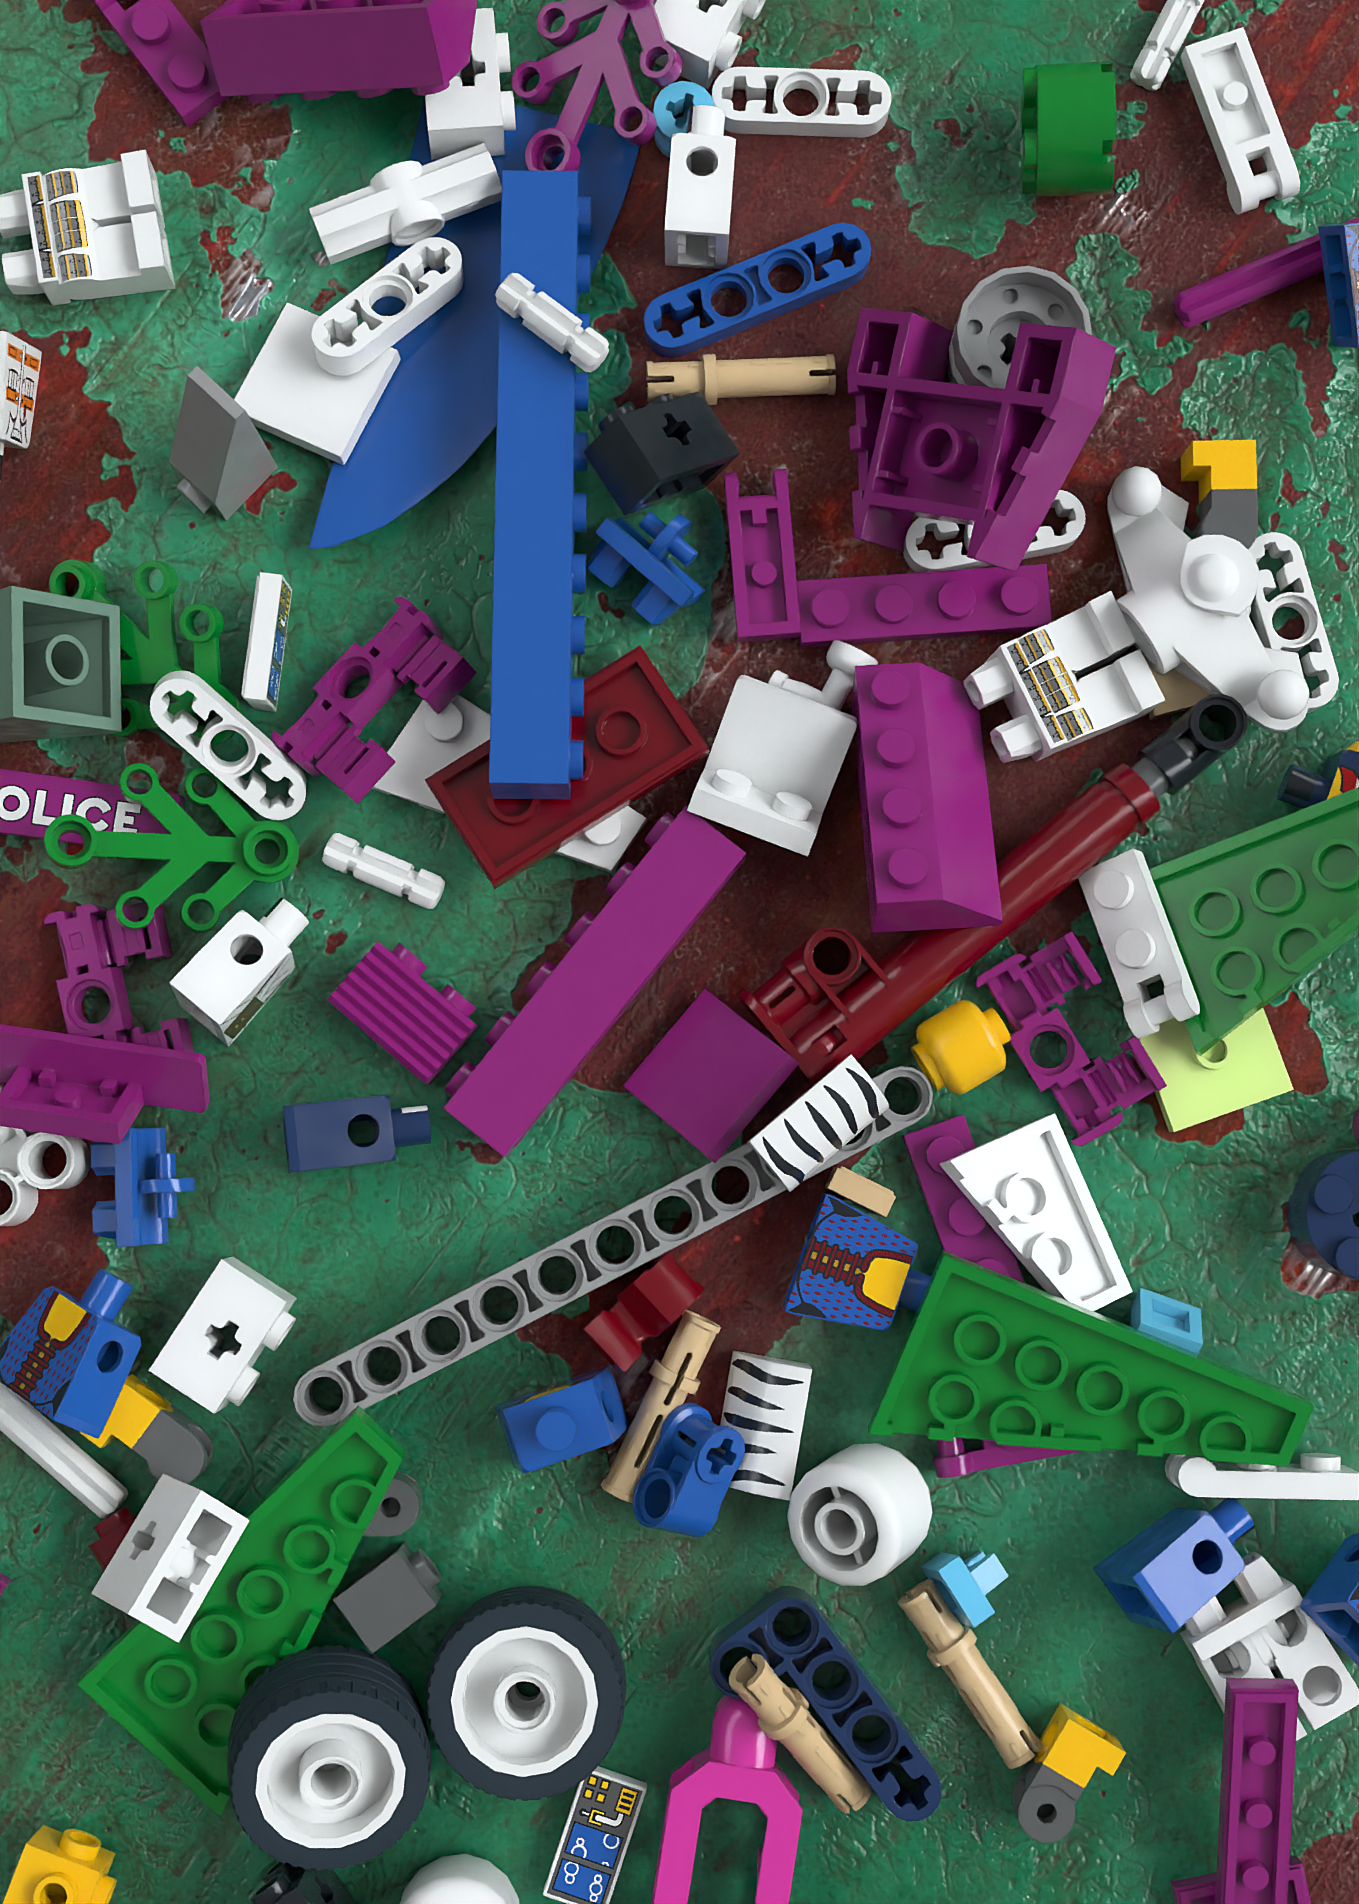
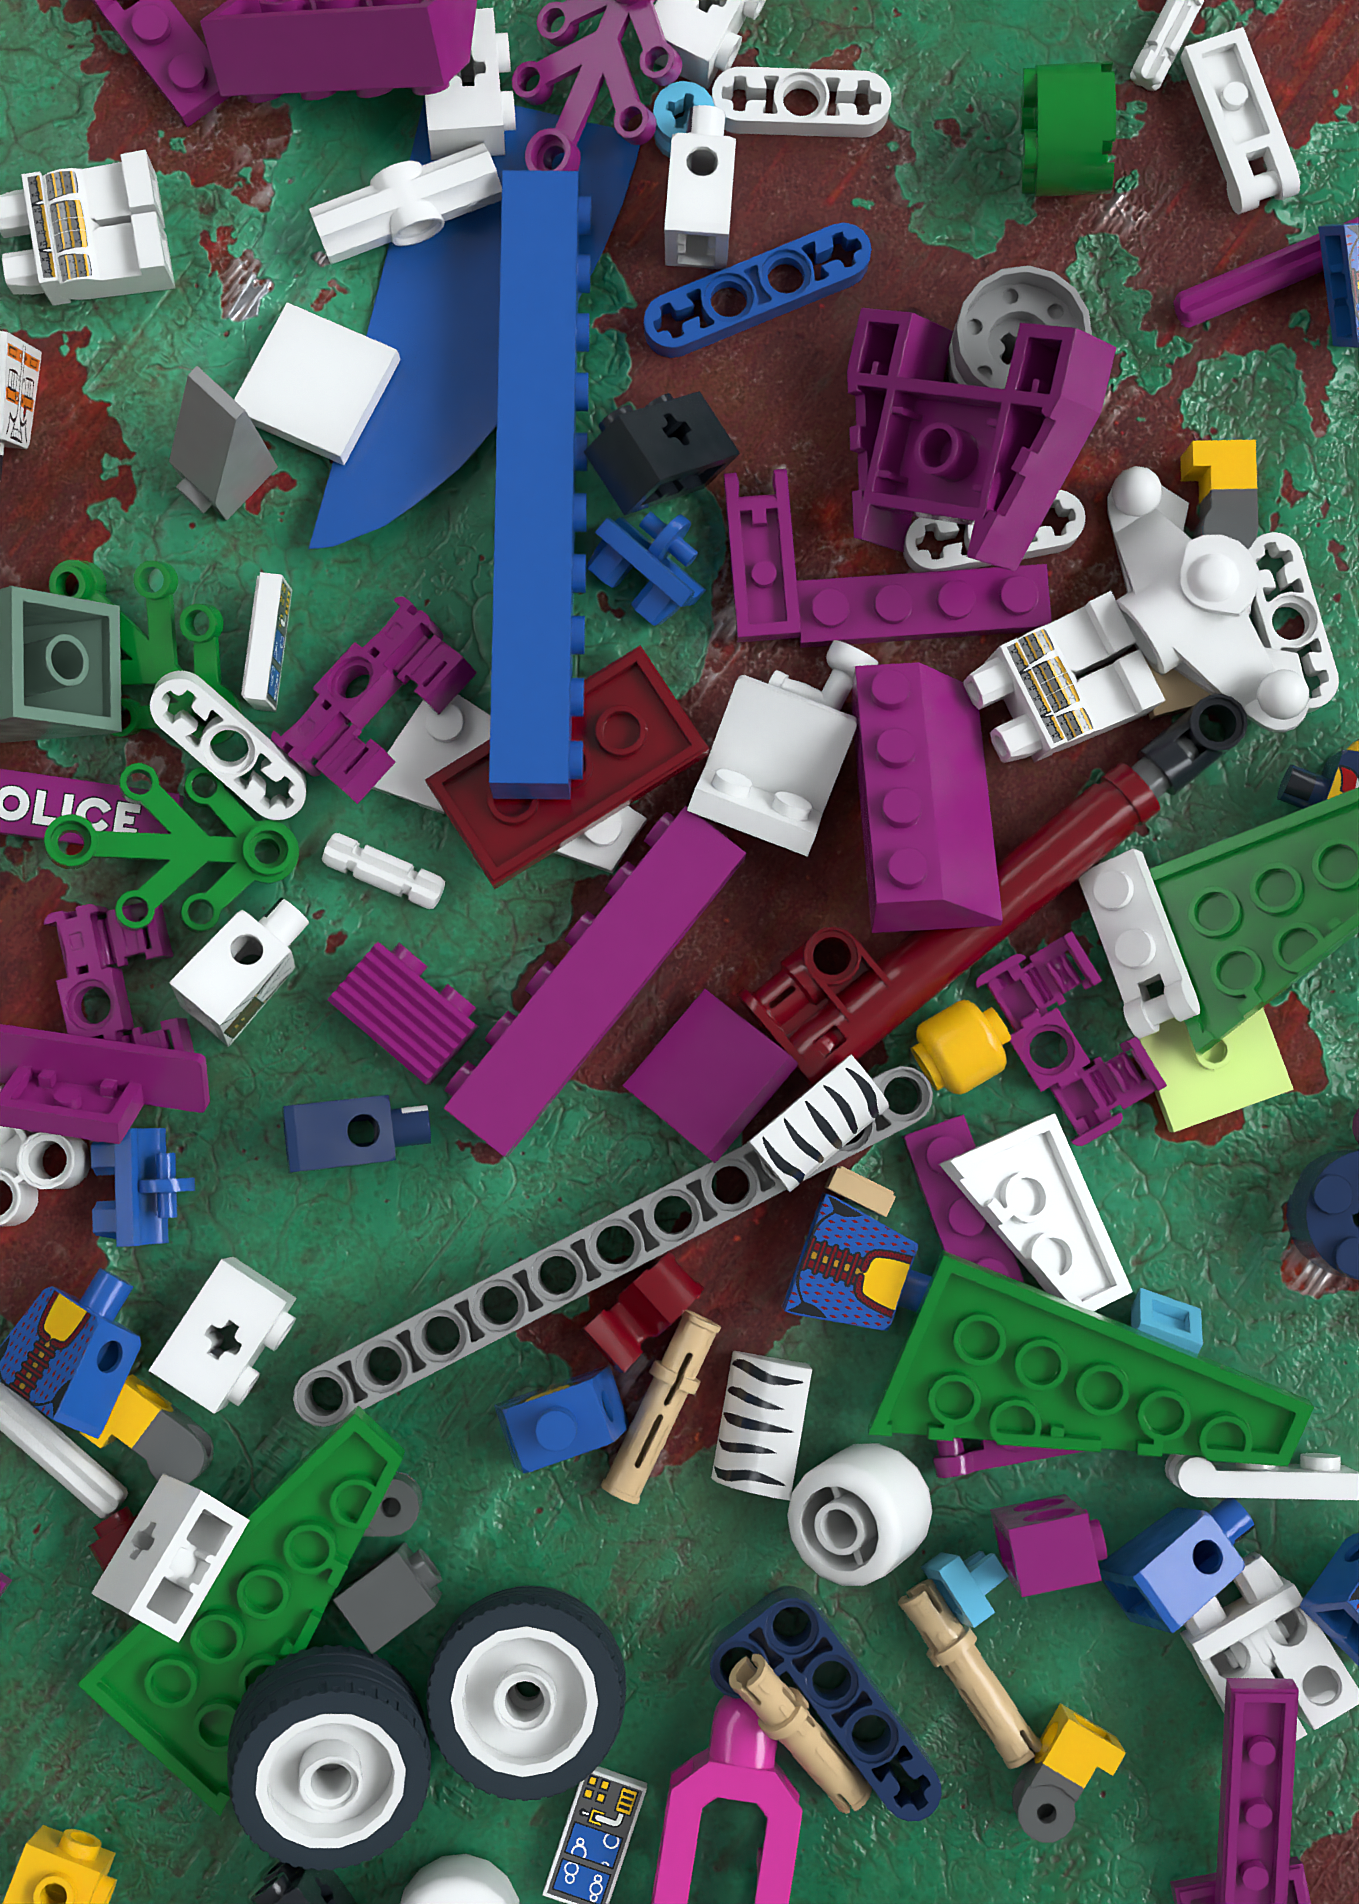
(378, 331): white beam -> none
(552, 322): white axle -> none
(688, 1476): blue piece -> none
(742, 377): tan pin -> none
(1048, 1544): none -> magenta brick

